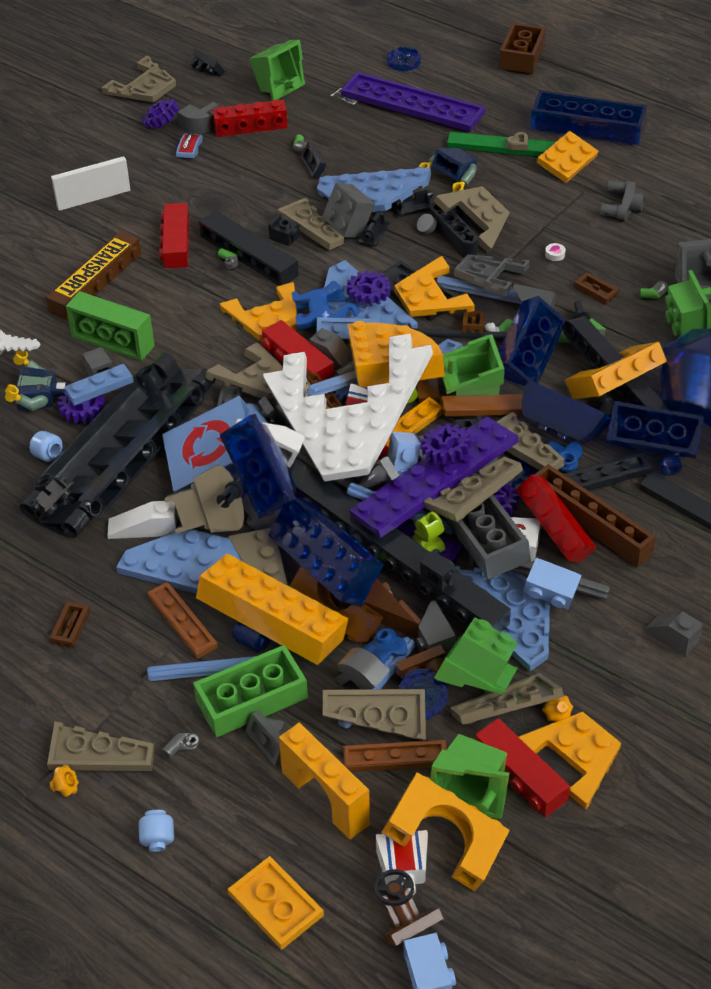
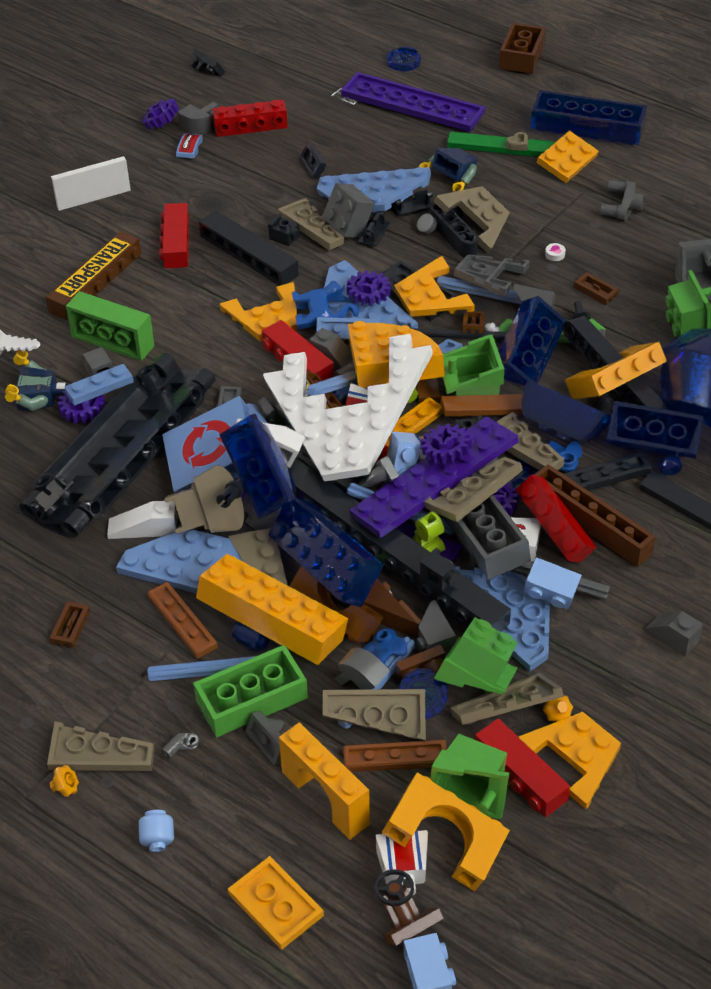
(46, 446): light blue head -> none
(146, 87): dark tan wing -> none
(231, 258): arm -> none
(251, 378): dark tan wing -> none
(279, 69): bright green piece -> none
(299, 143): dark grey arm -> none
(655, 292): arm -> none

